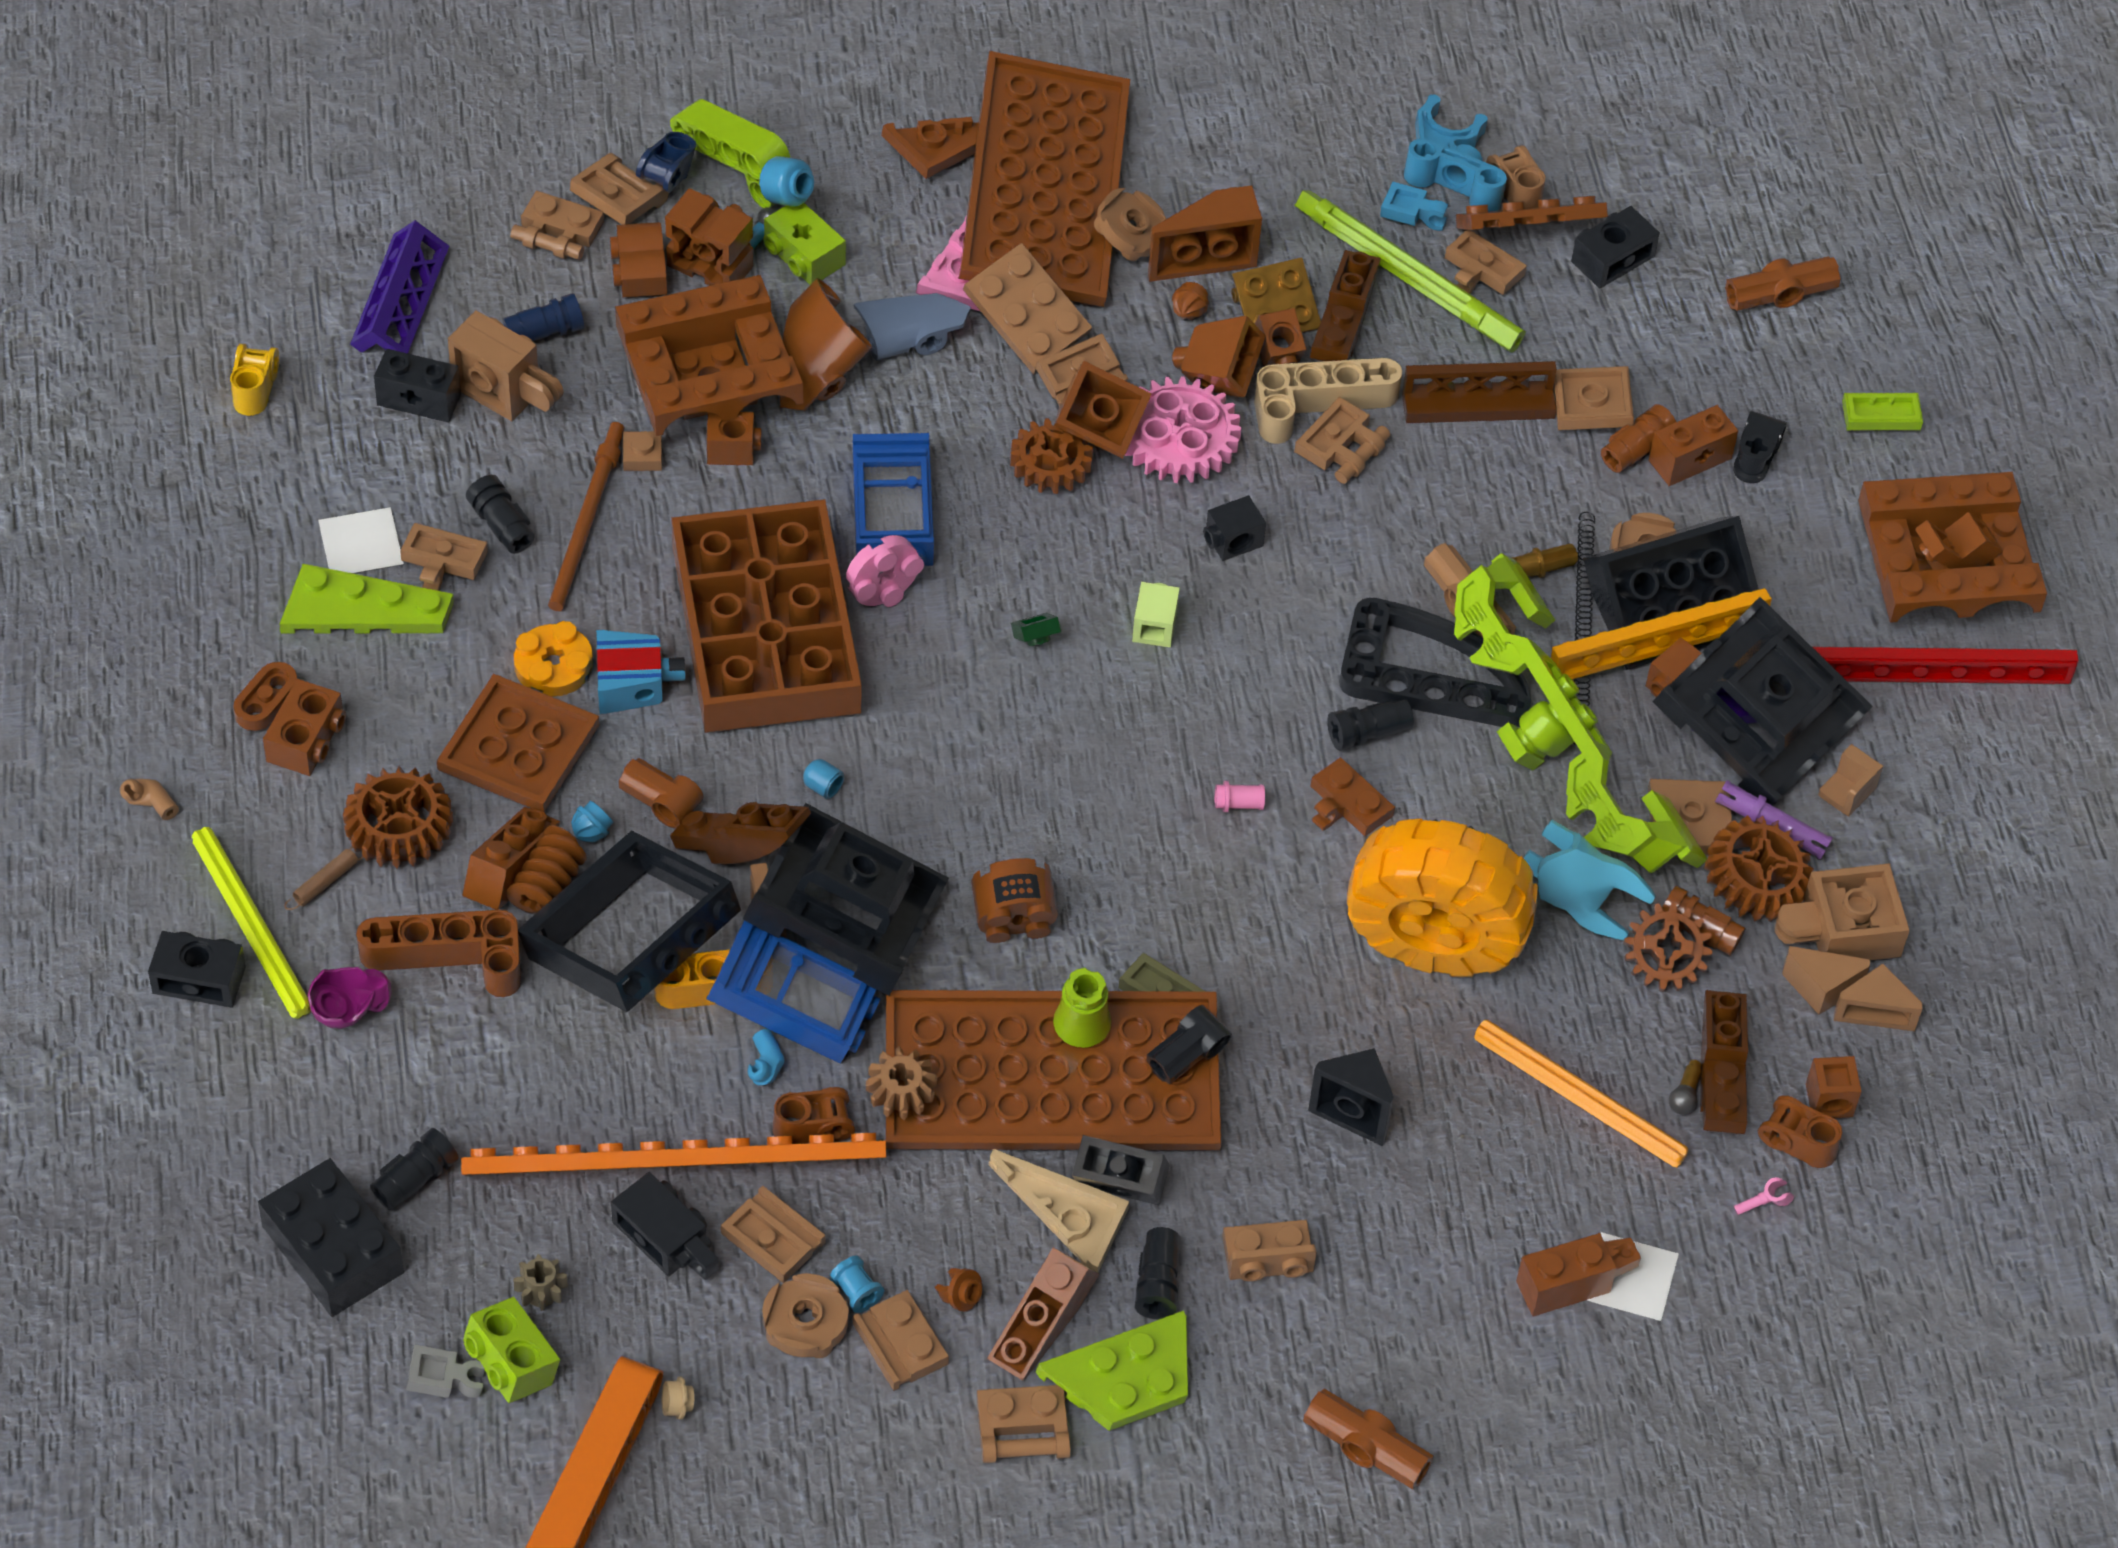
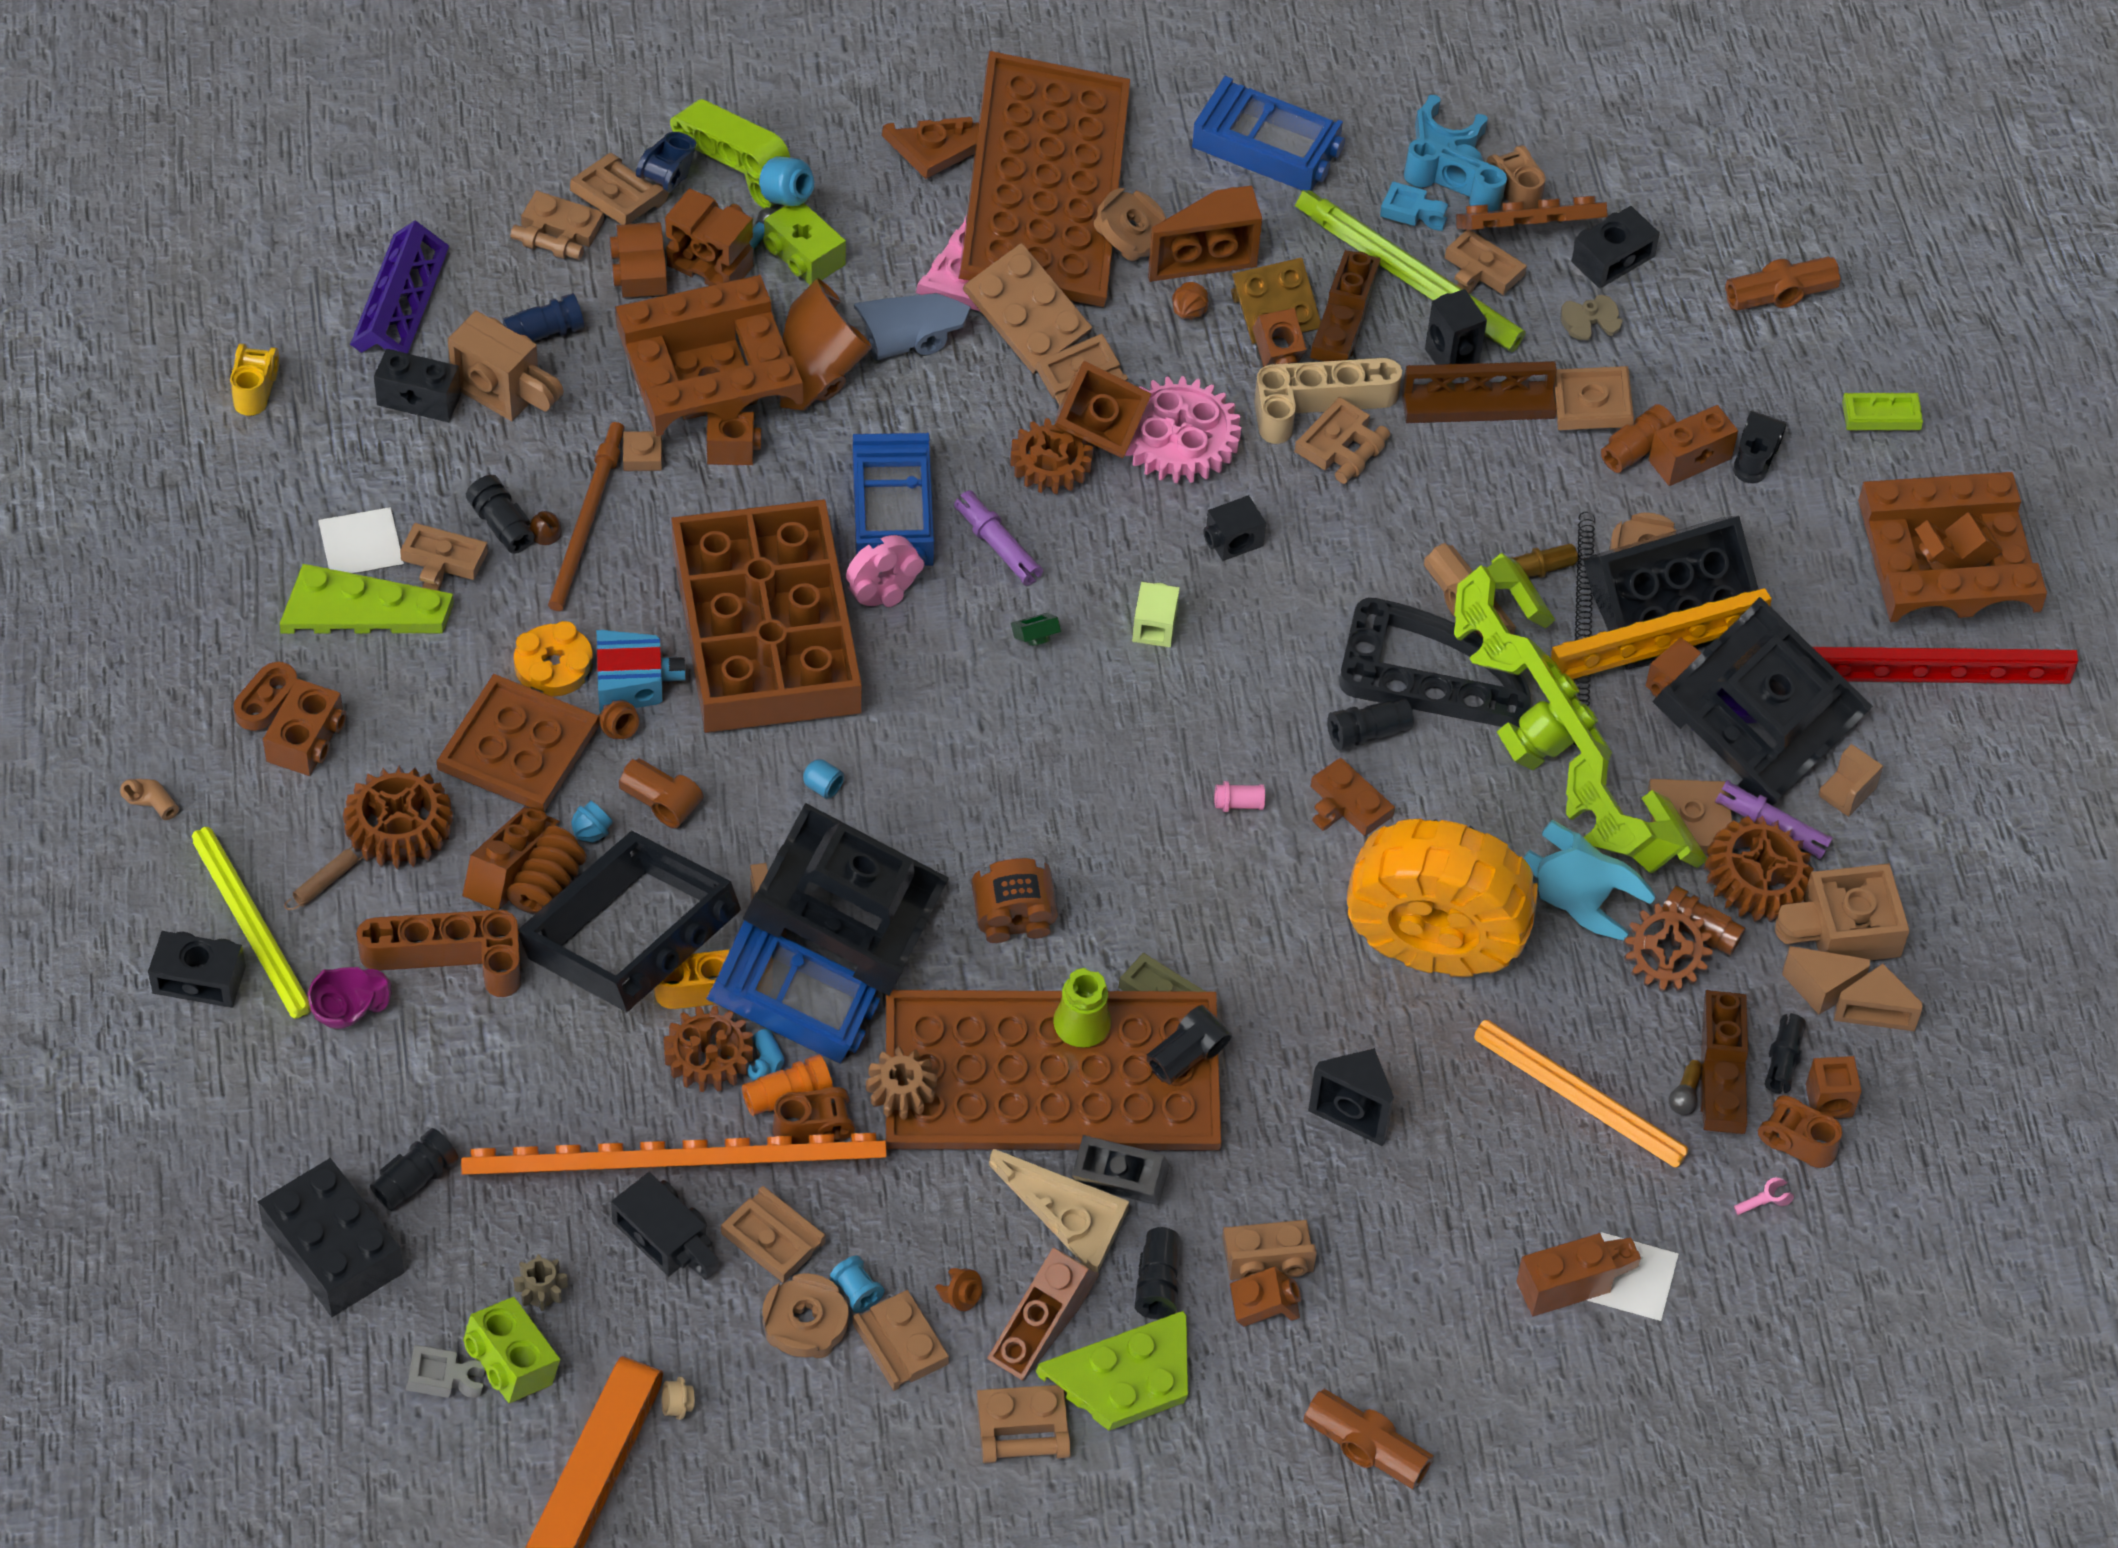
(542, 531): none -> reddish brown hinge
(619, 720): none -> dark orange plate
(686, 1056): none -> dark orange gear
(740, 836): reddish brown slope -> none
(764, 1092): none -> orange axle
(988, 526): none -> medium lavender pin
(1222, 355): dark orange torso -> none
(1265, 1296): none -> dark orange bracket
(1267, 135): none -> blue door
(1455, 330): none -> black brick
(1578, 317): none -> dark tan piece
(1785, 1053): none -> black pin

